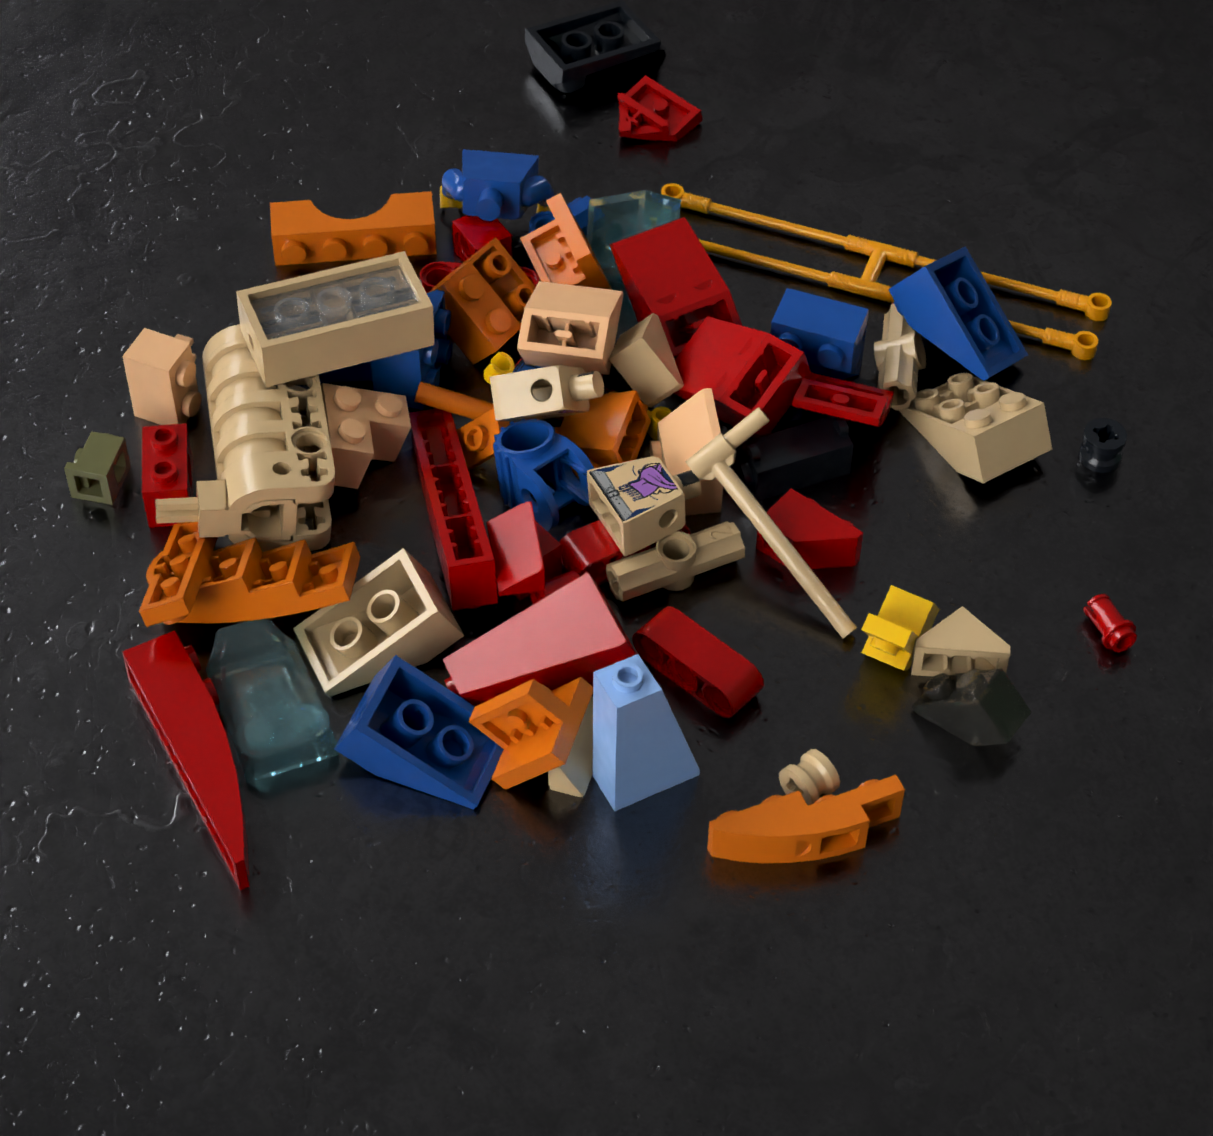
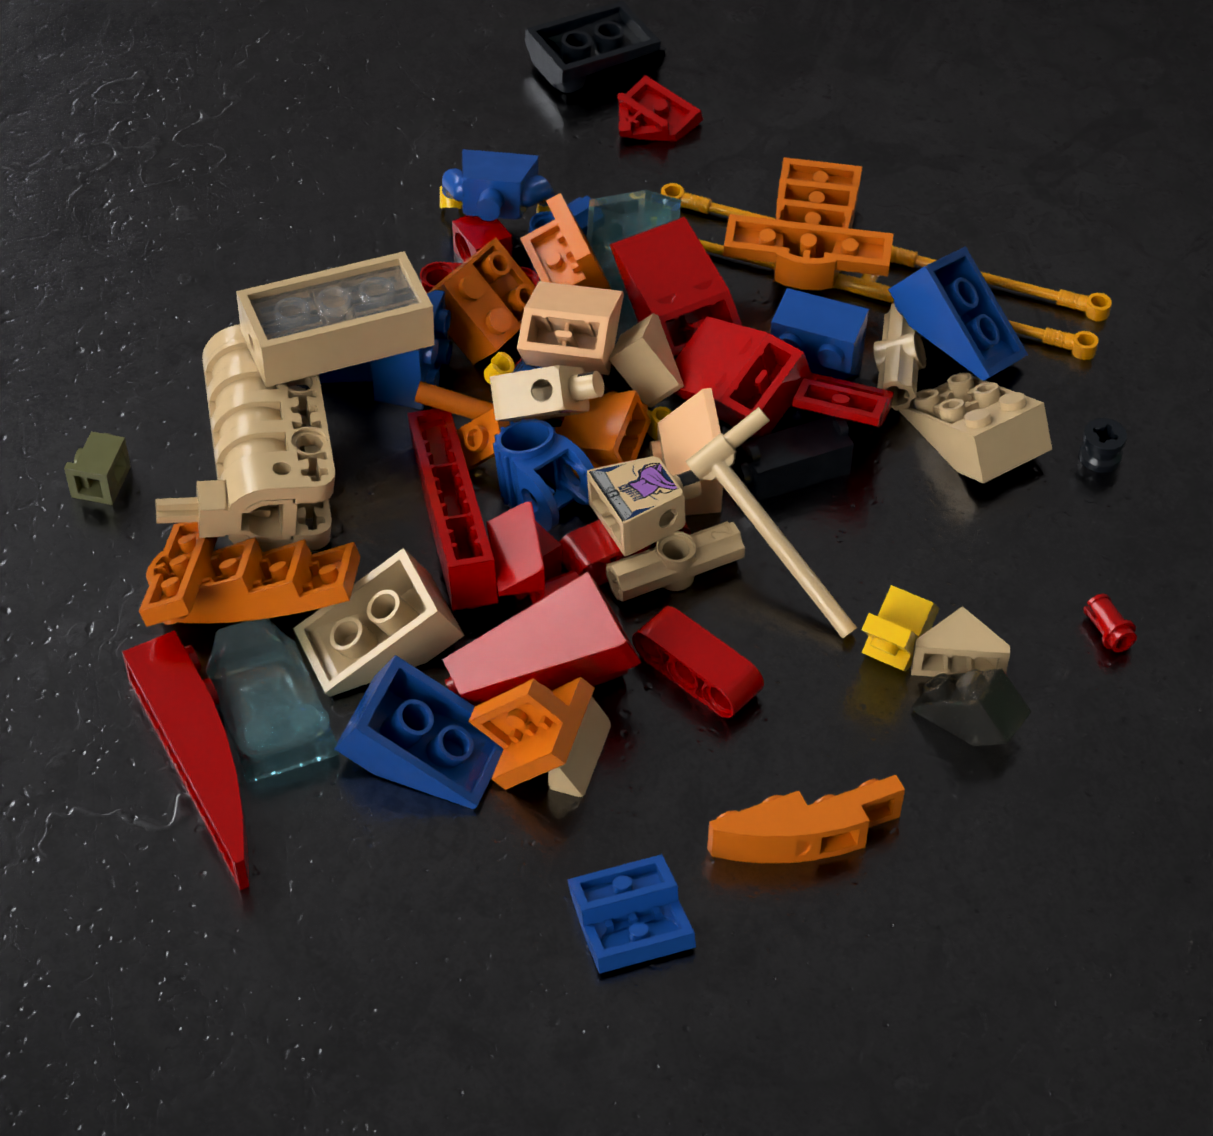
(162, 377): light nougat brick -> none
(165, 466): red brick -> none
(309, 236): orange arch -> none
(362, 428): light nougat brick -> none
(631, 913): none -> blue slope
(635, 736): light blue slope -> none
(811, 228): none -> orange slope
(812, 776): tan wheel -> none
(814, 532): red slope -> none

